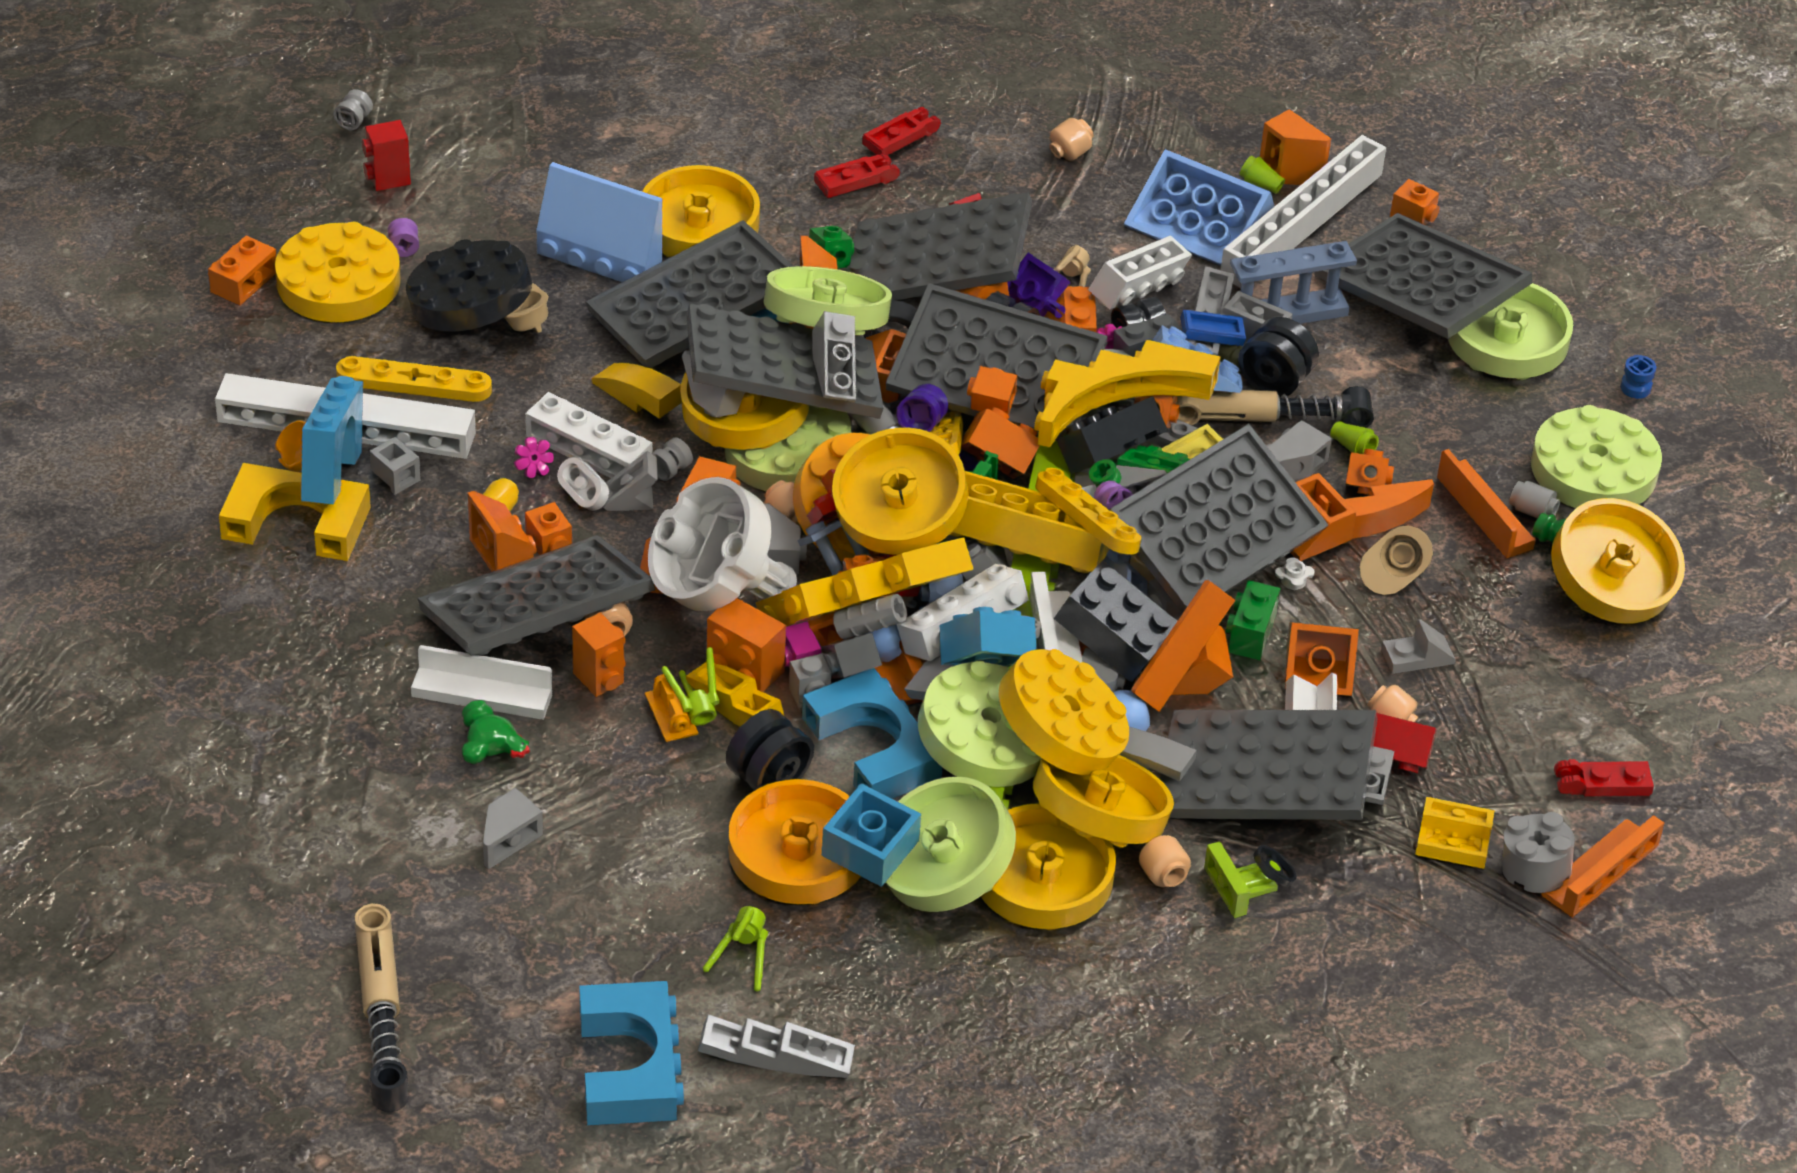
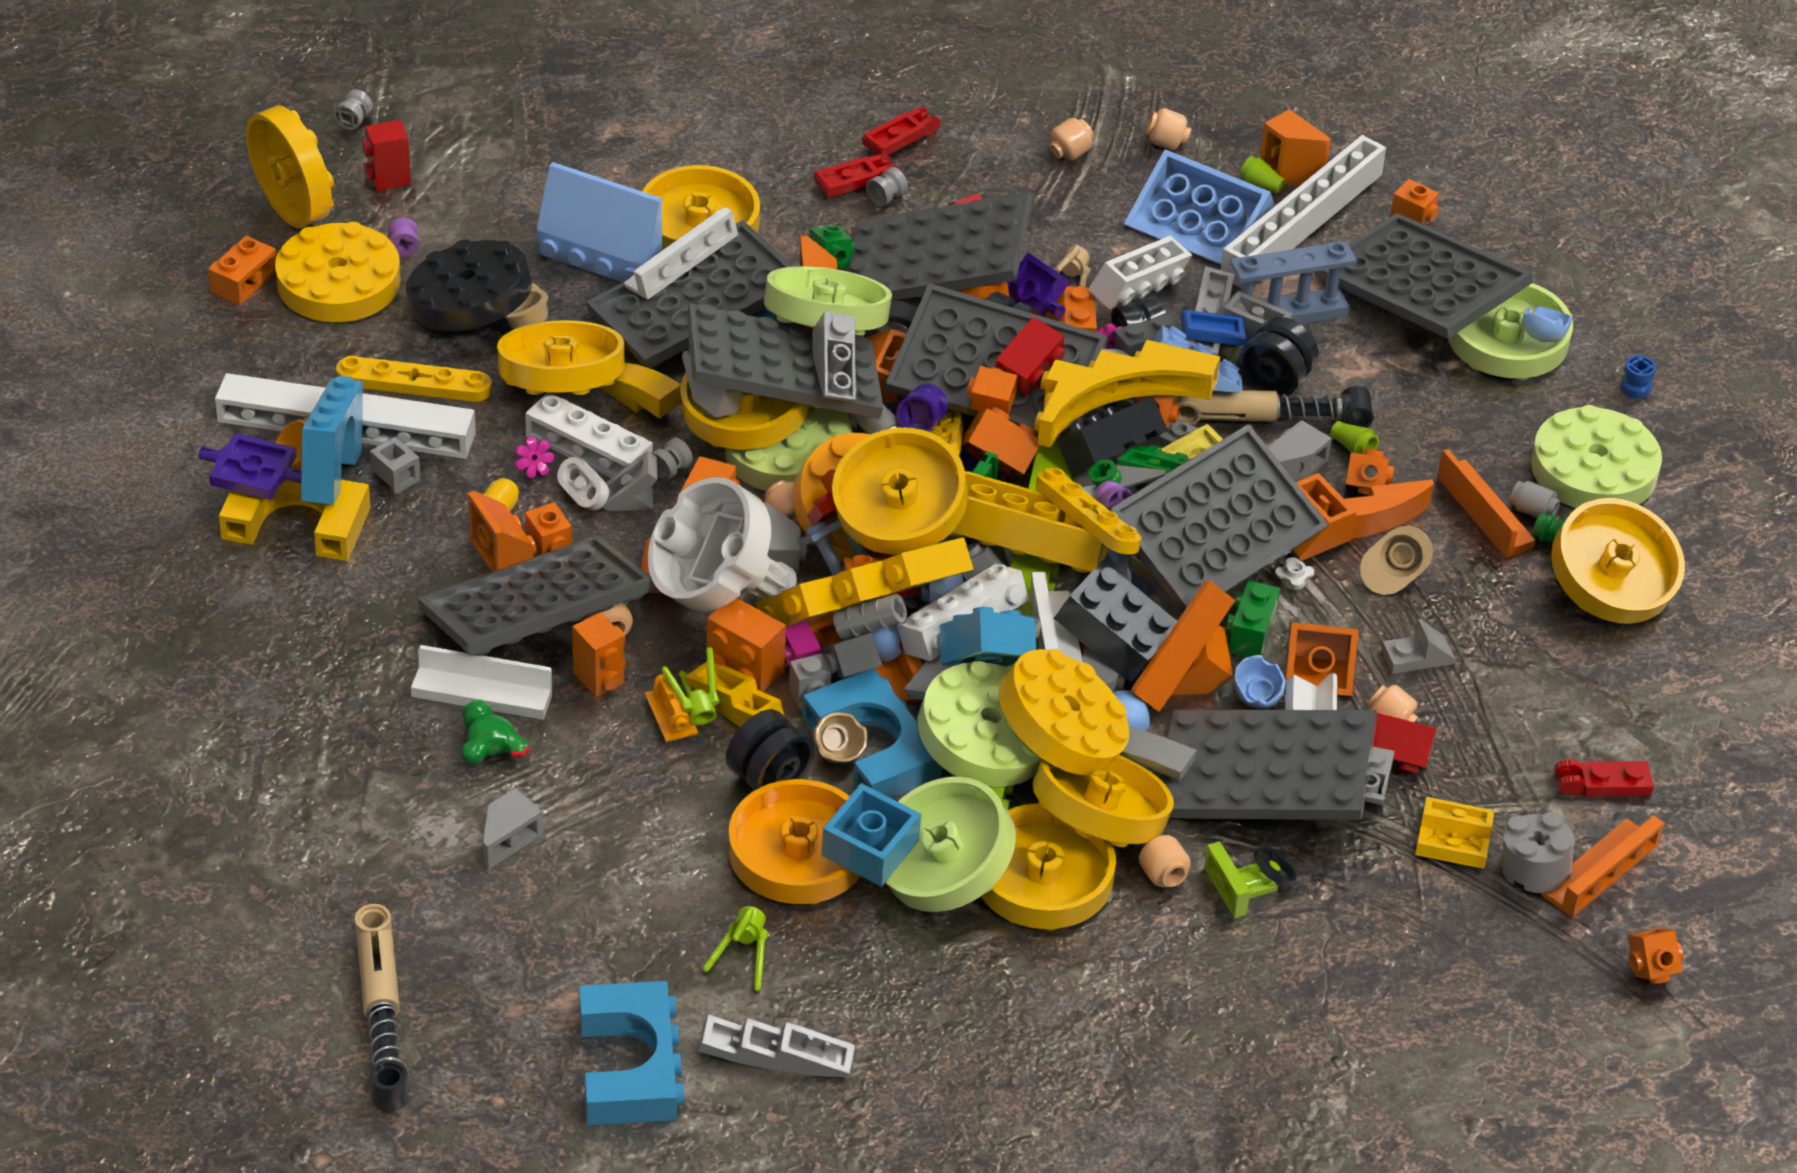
(251, 466): none -> dark purple plate
(289, 166): none -> yellow piece
(561, 357): none -> yellow piece
(683, 254): none -> white panel
(839, 738): none -> tan hair
(889, 185): none -> light grey wheel
(1031, 354): none -> red brick
(1167, 129): none -> light nougat head
(1258, 682): none -> light blue hair
(1546, 324): none -> light blue hair
(1655, 954): none -> orange brick

